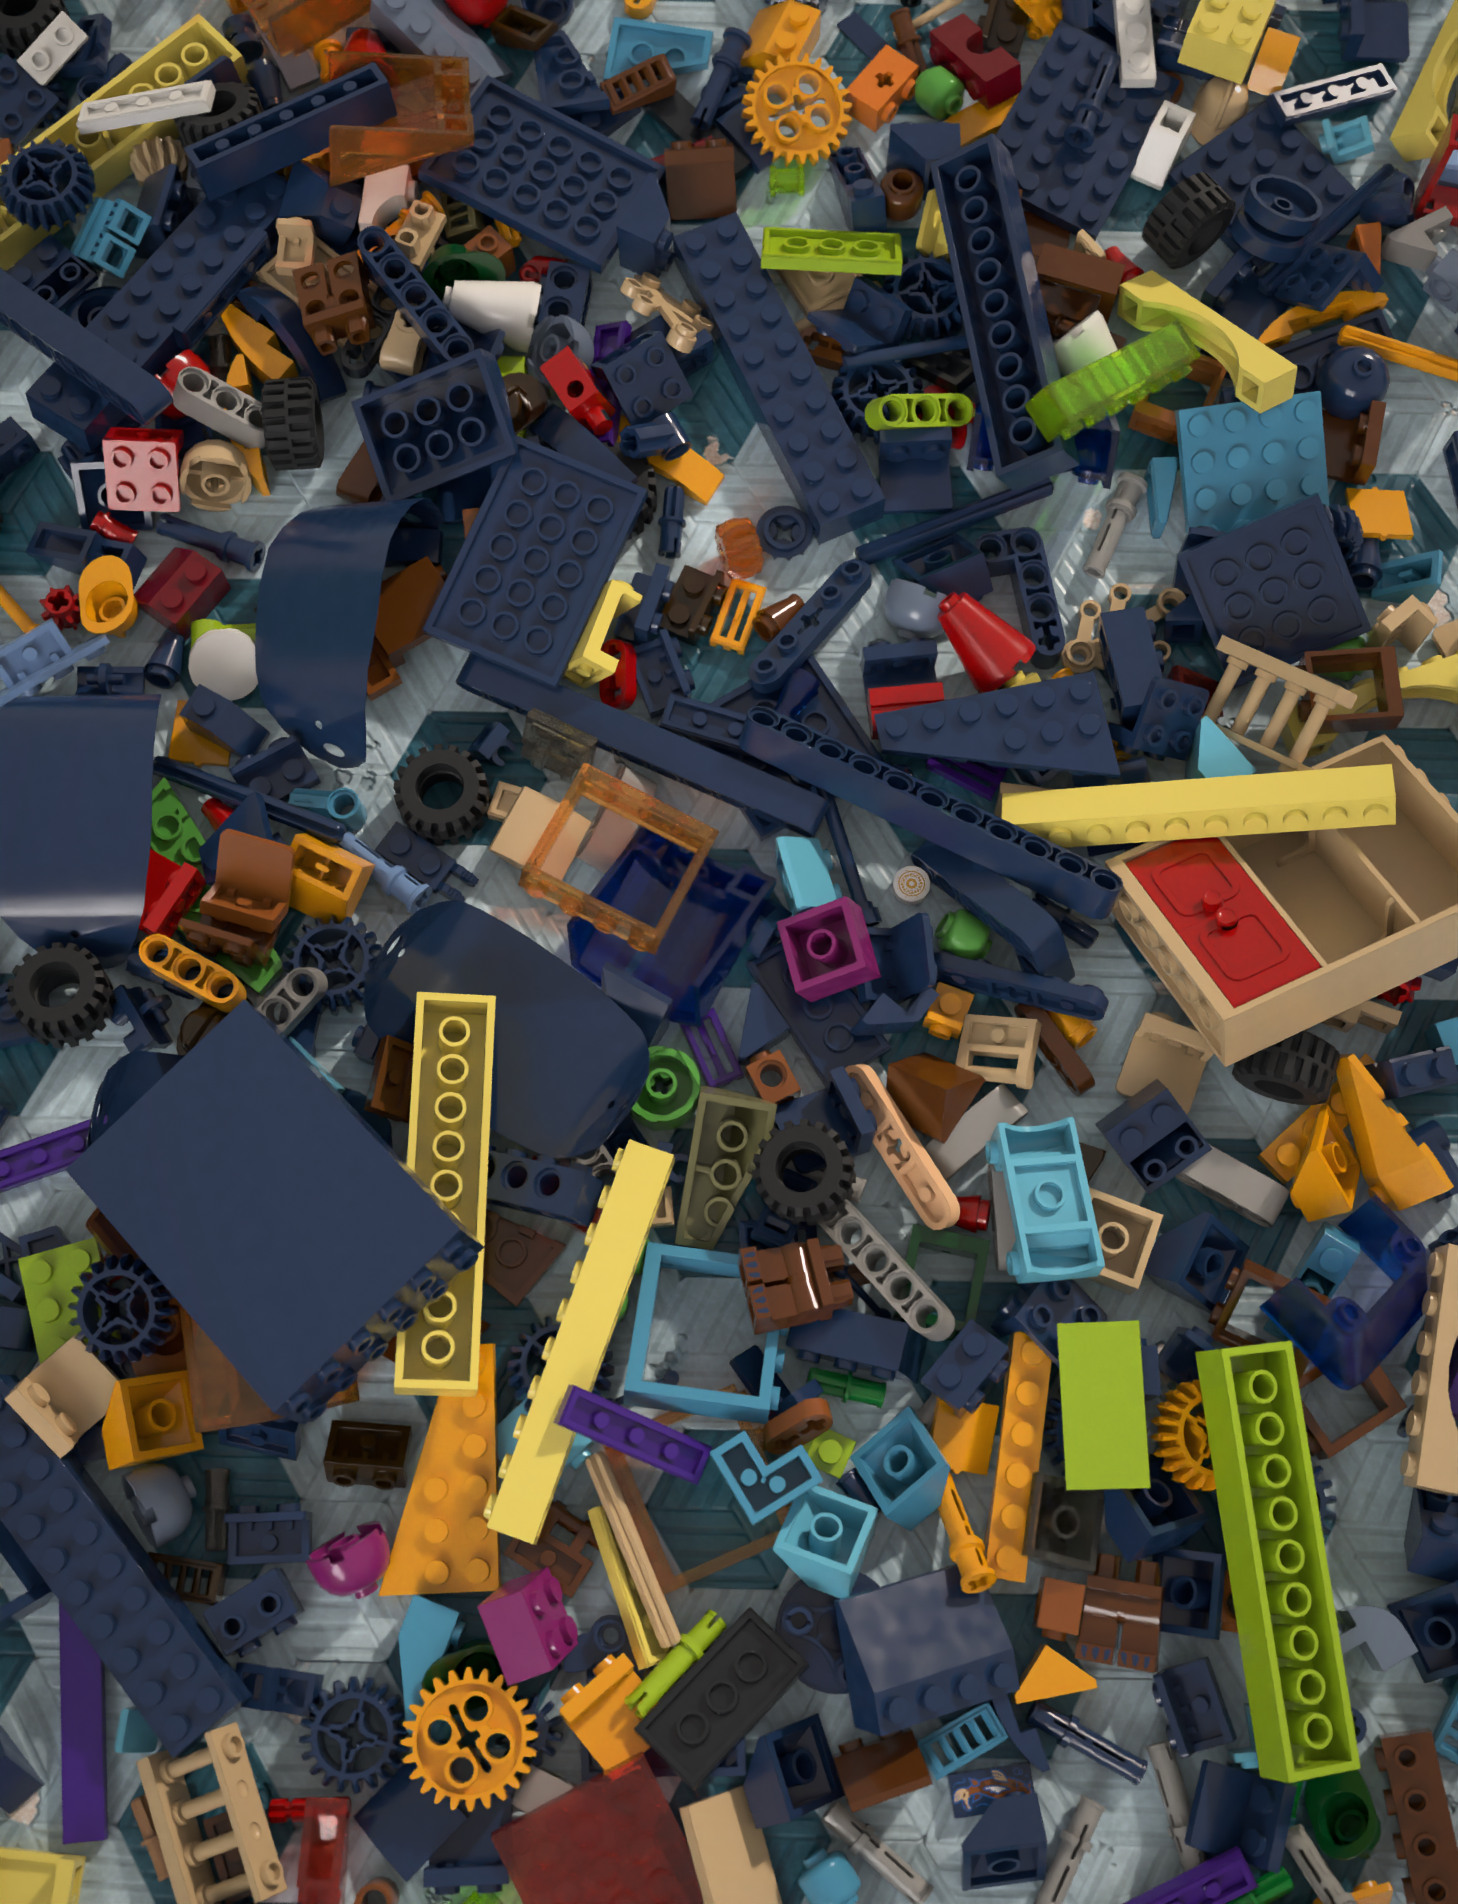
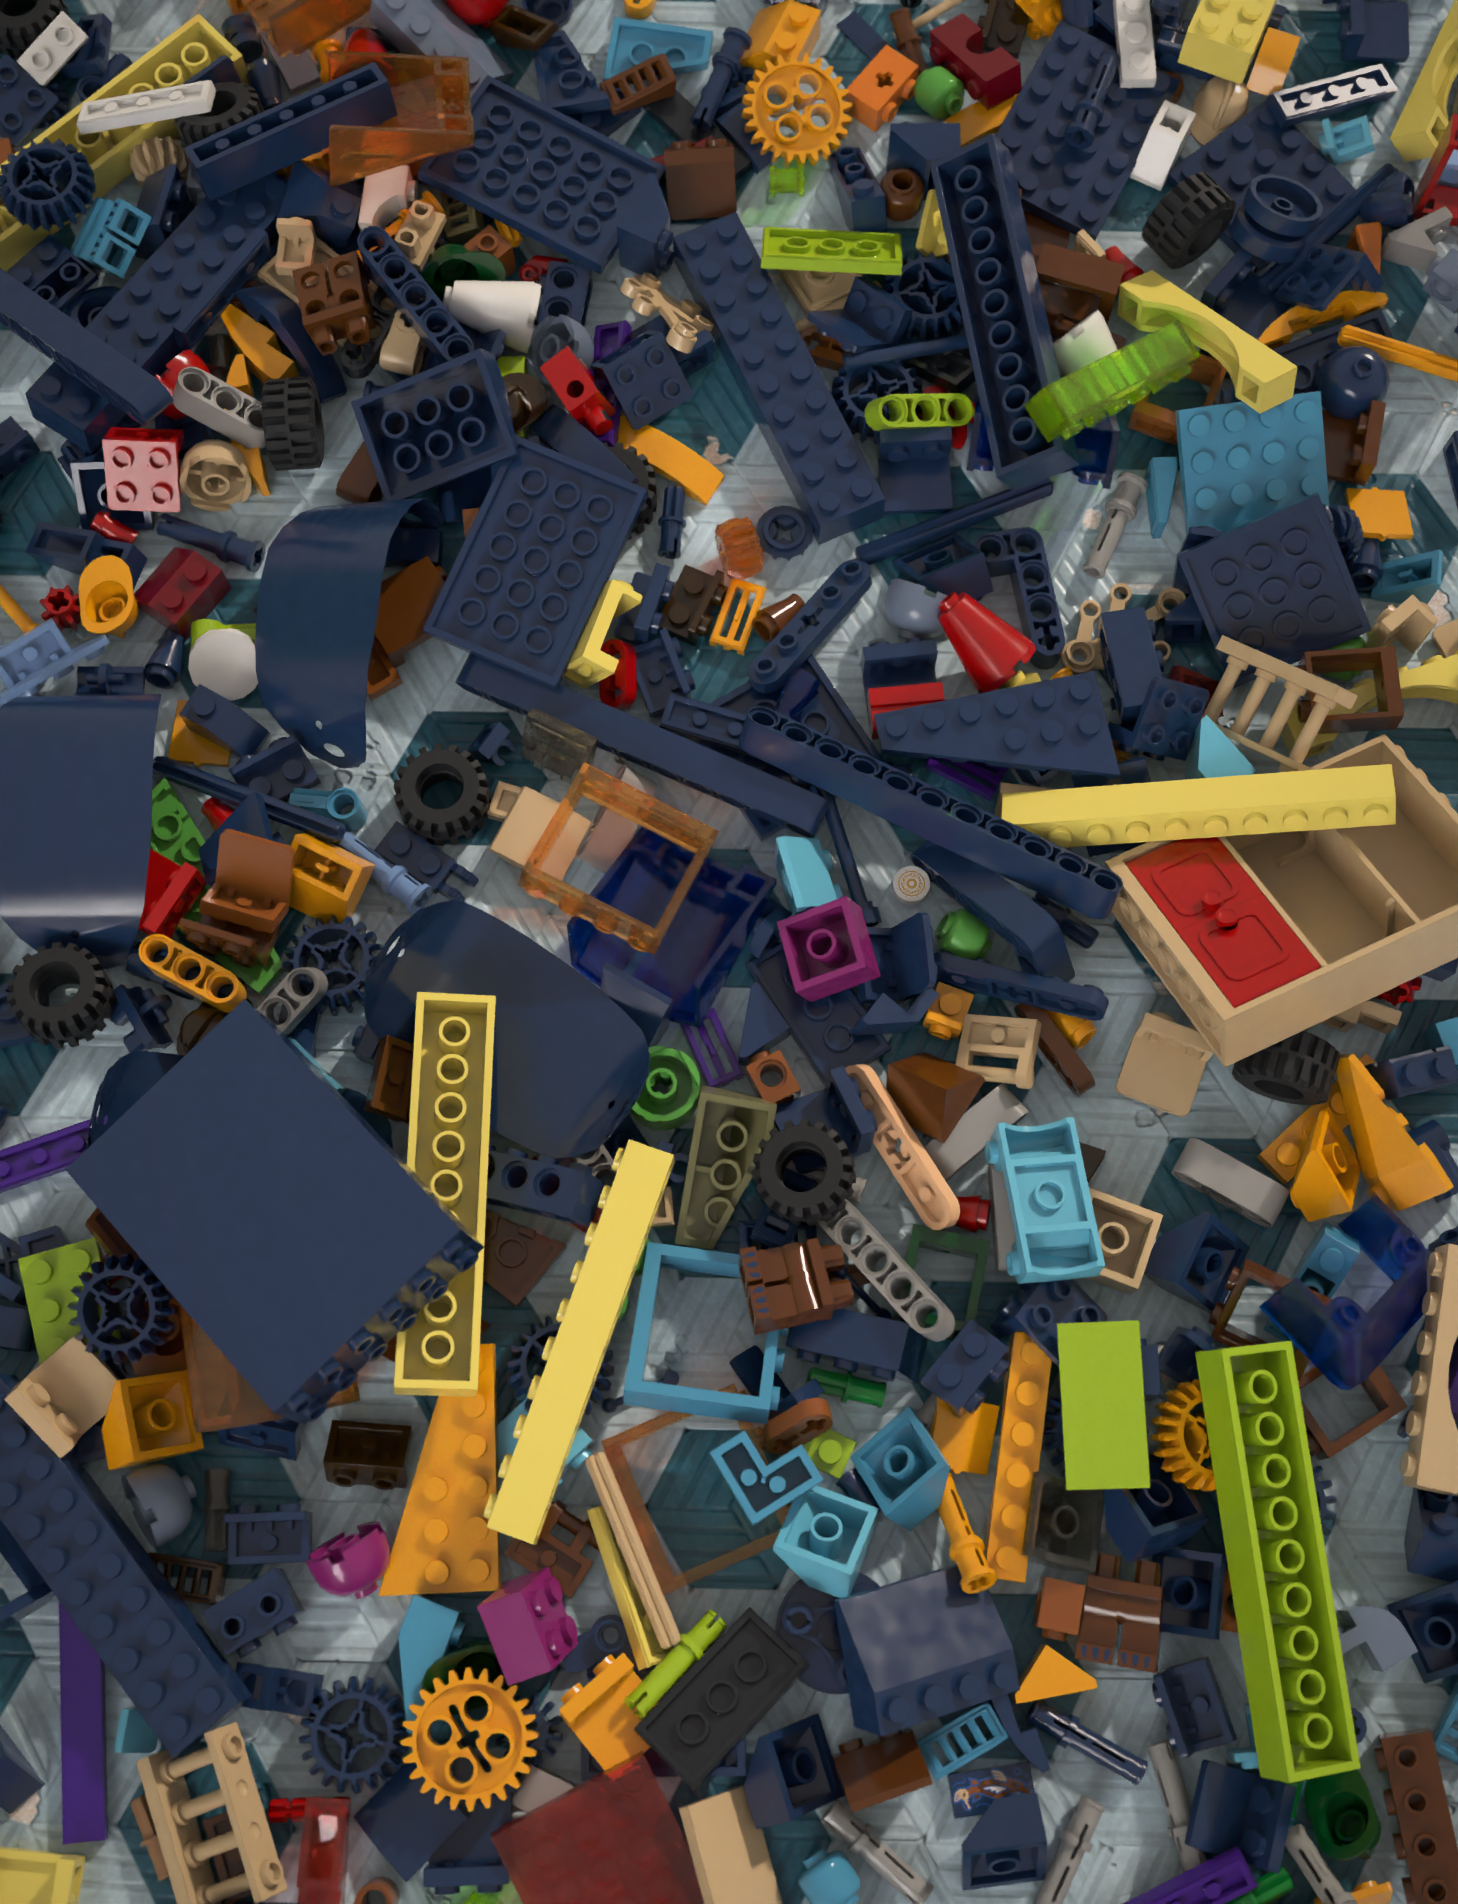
(632, 1434): dark purple tile -> none
(660, 437): dark blue piece -> none
(1153, 1136): dark blue slope -> none

